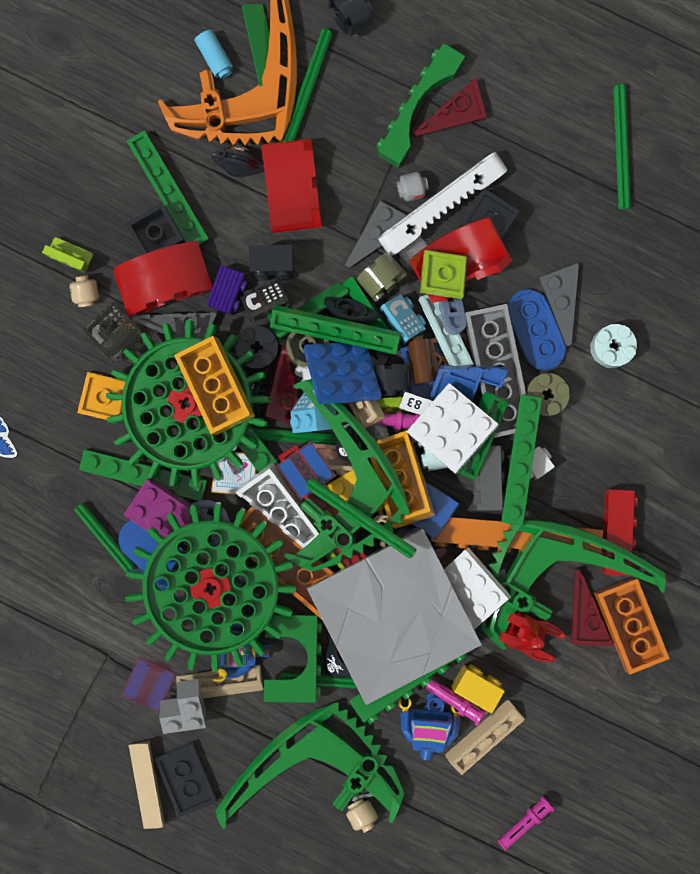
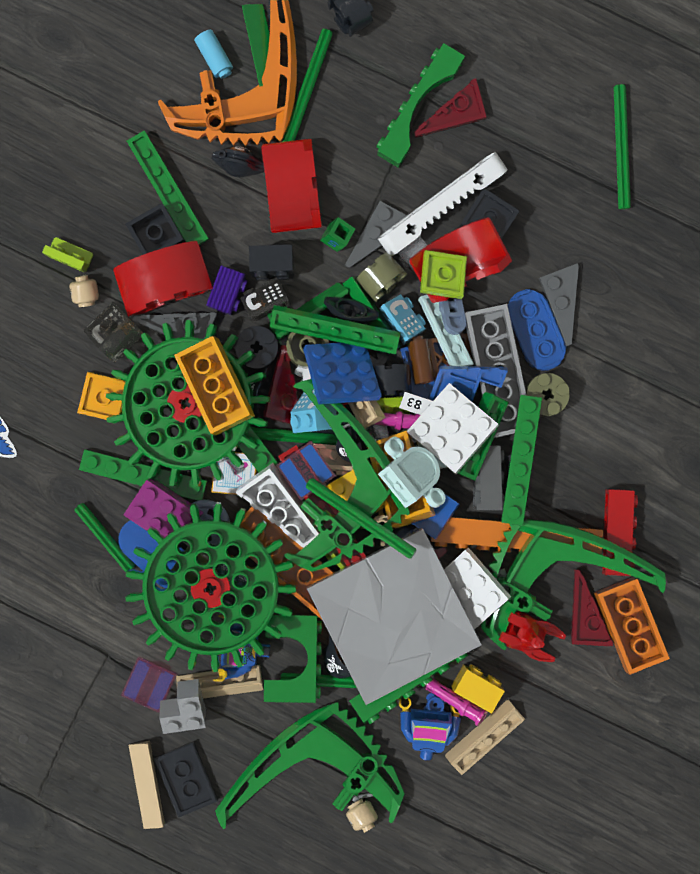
(337, 234): none -> green brick
(412, 186): light grey head -> none
(412, 474): none -> light aqua piece
(506, 841): dark pink pin -> none
(541, 463): white brick -> none
(625, 348): light aqua brick -> none

